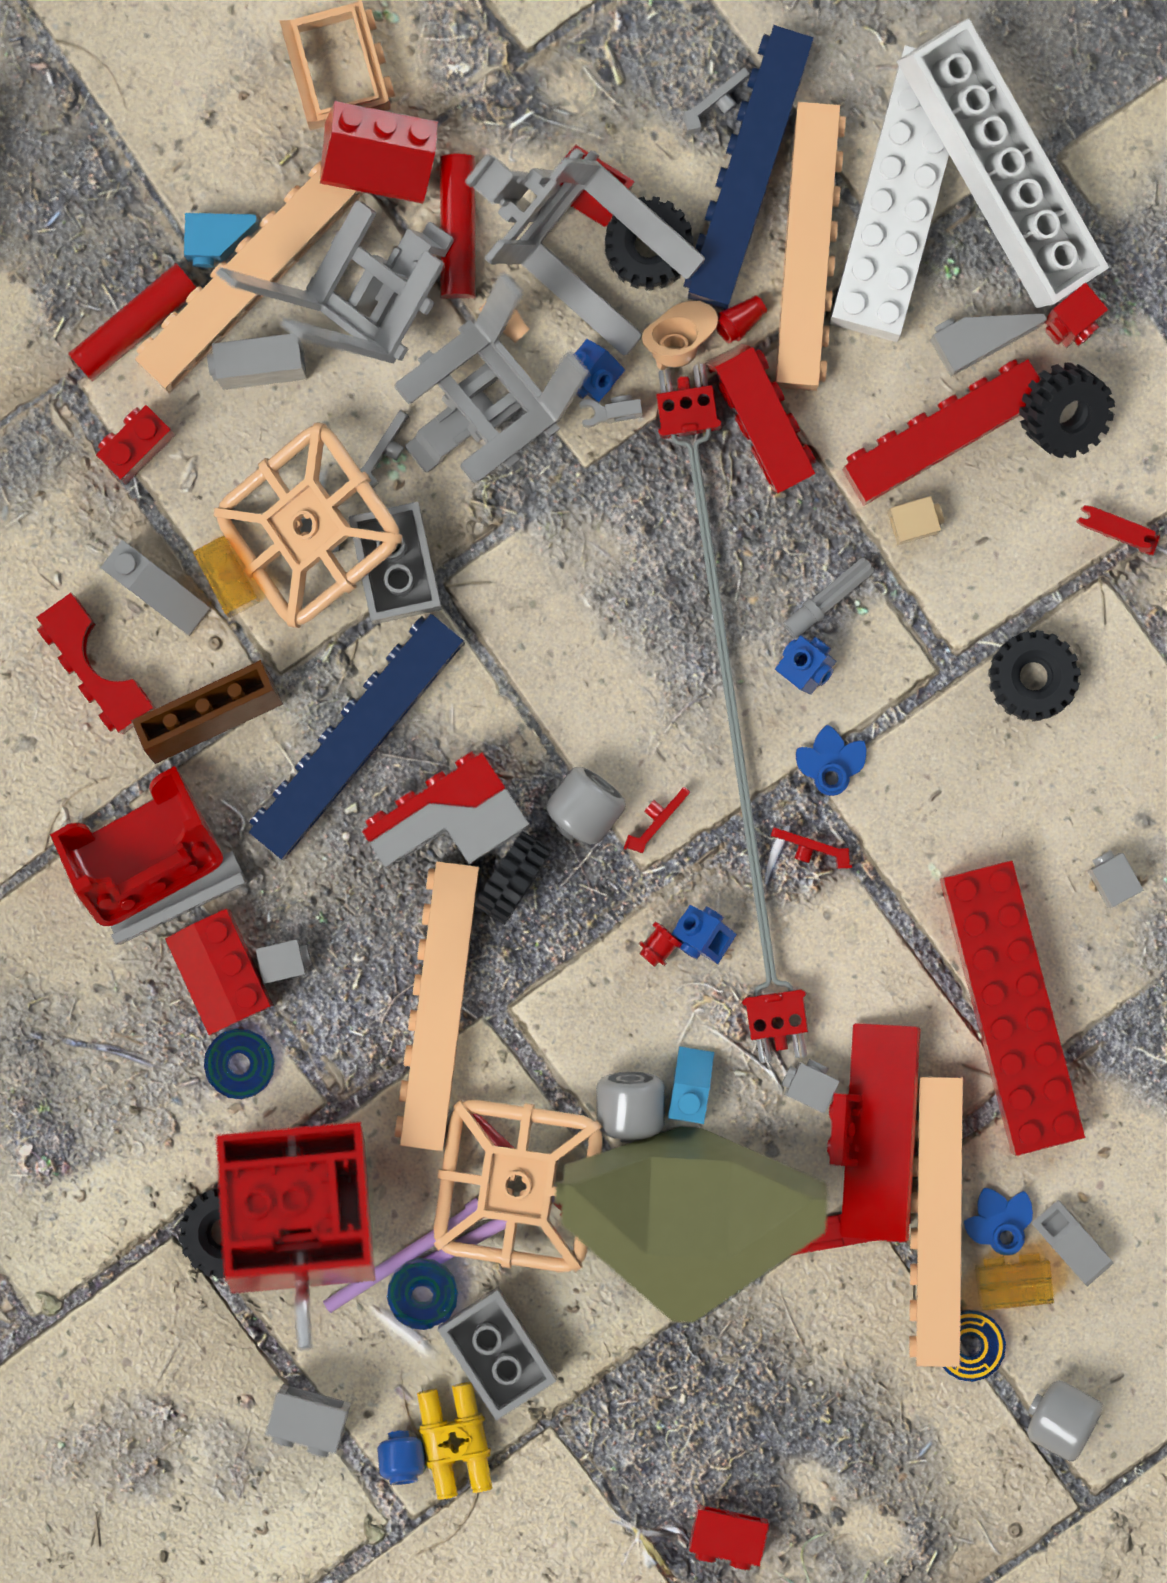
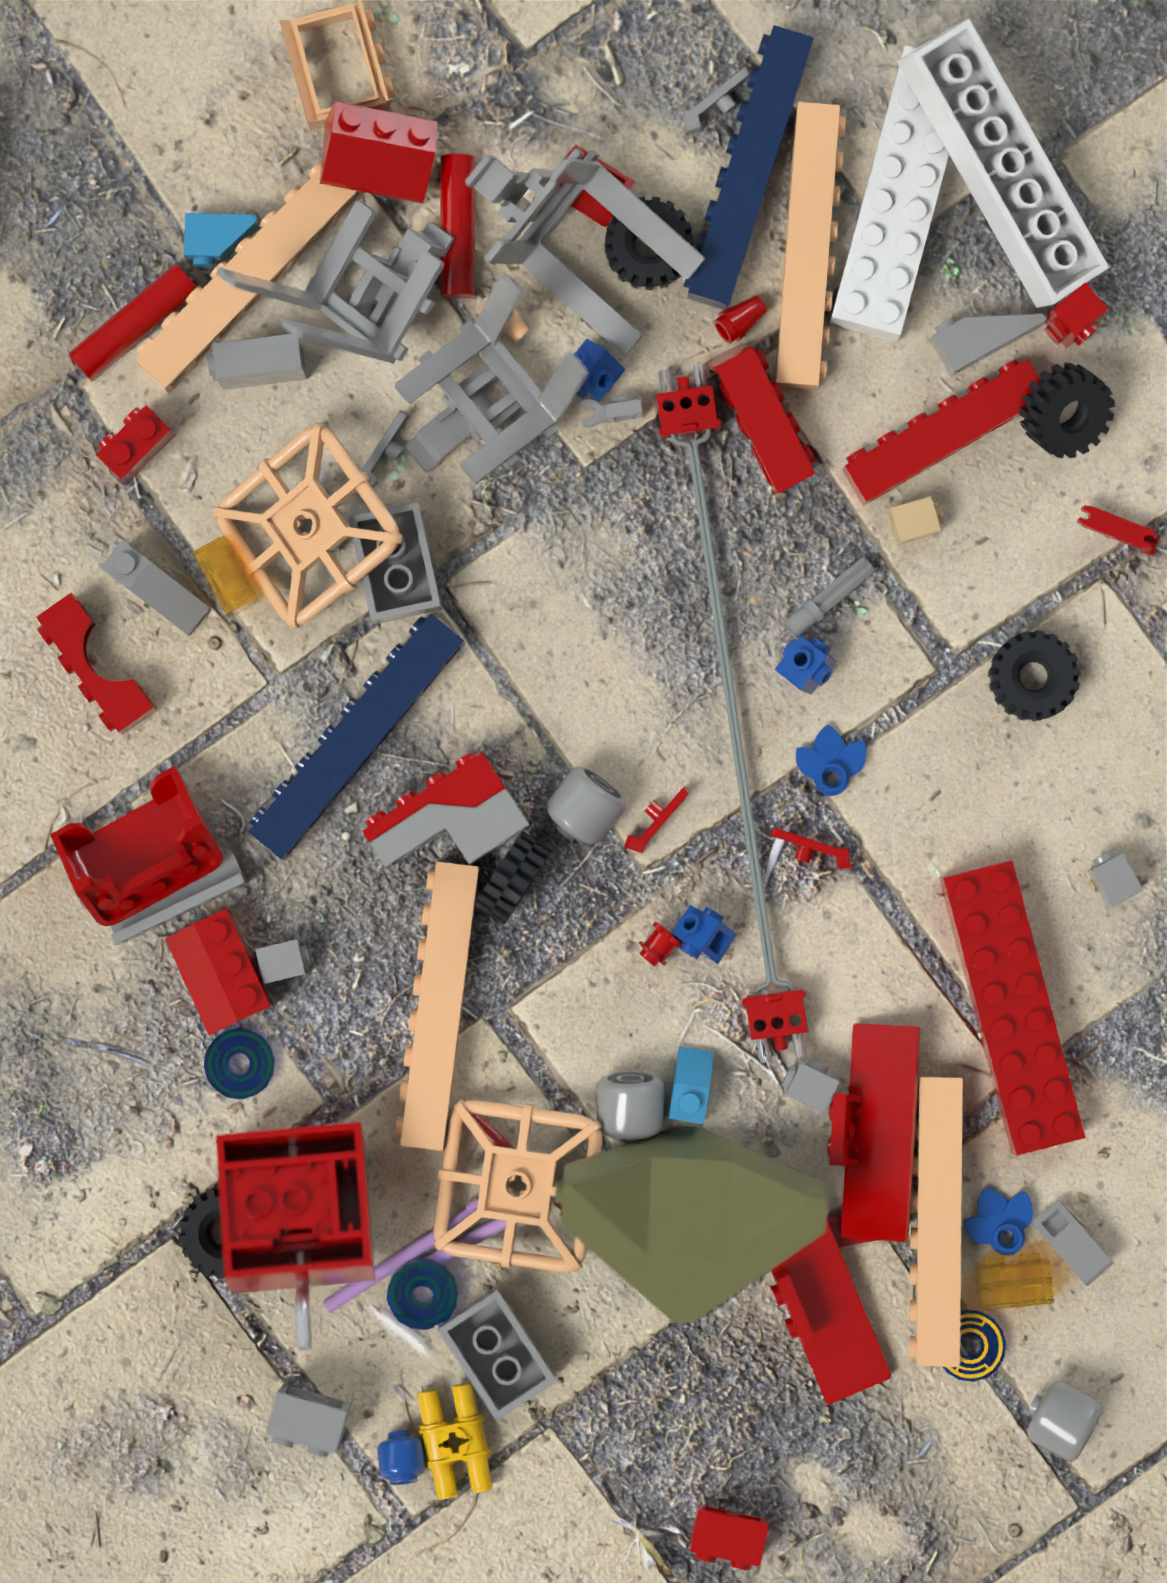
(207, 712): reddish brown brick -> none
(679, 333): light nougat piece -> none
(829, 1319): none -> red bracket

